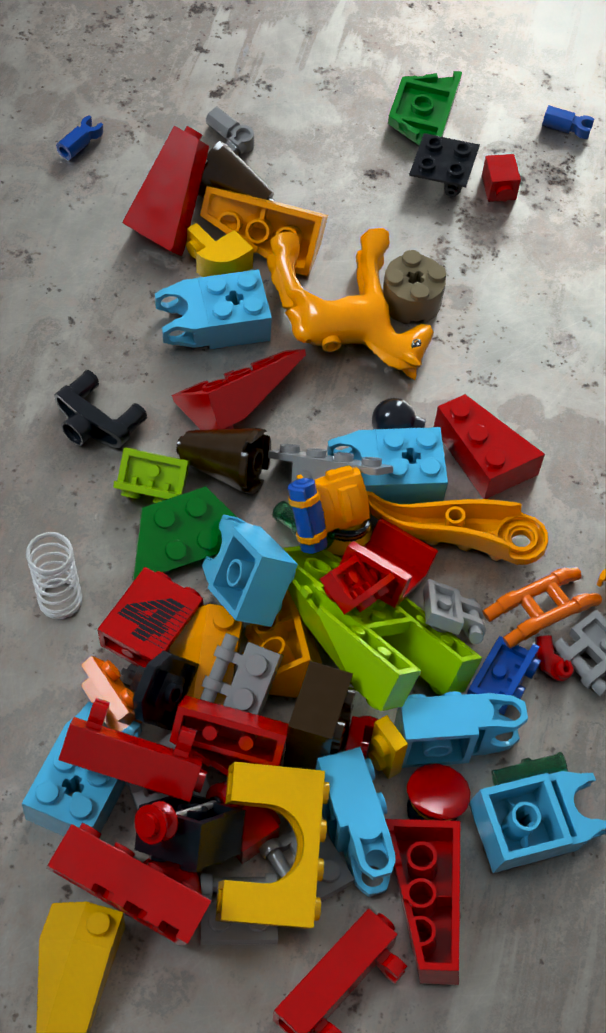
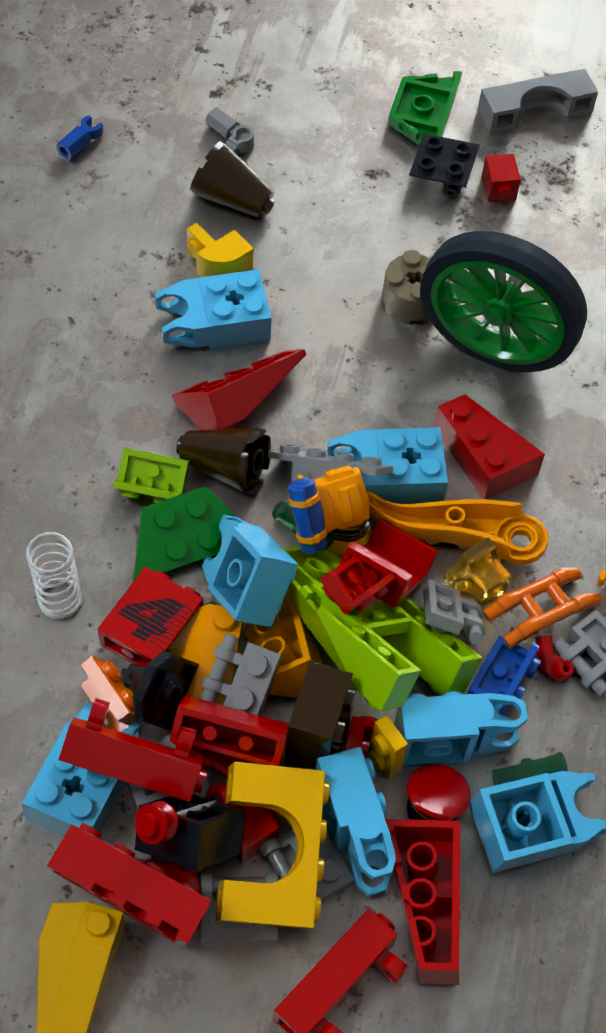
(88, 421): black connector -> none
(170, 191): red slope -> none
(262, 219): light orange wedge -> none
(352, 318): light orange animal -> none
(395, 414): black piece -> none
(479, 573): none -> clear yellow brick
(503, 301): none -> wheel
(566, 92): none -> light grey arch
(568, 122): blue bar -> none

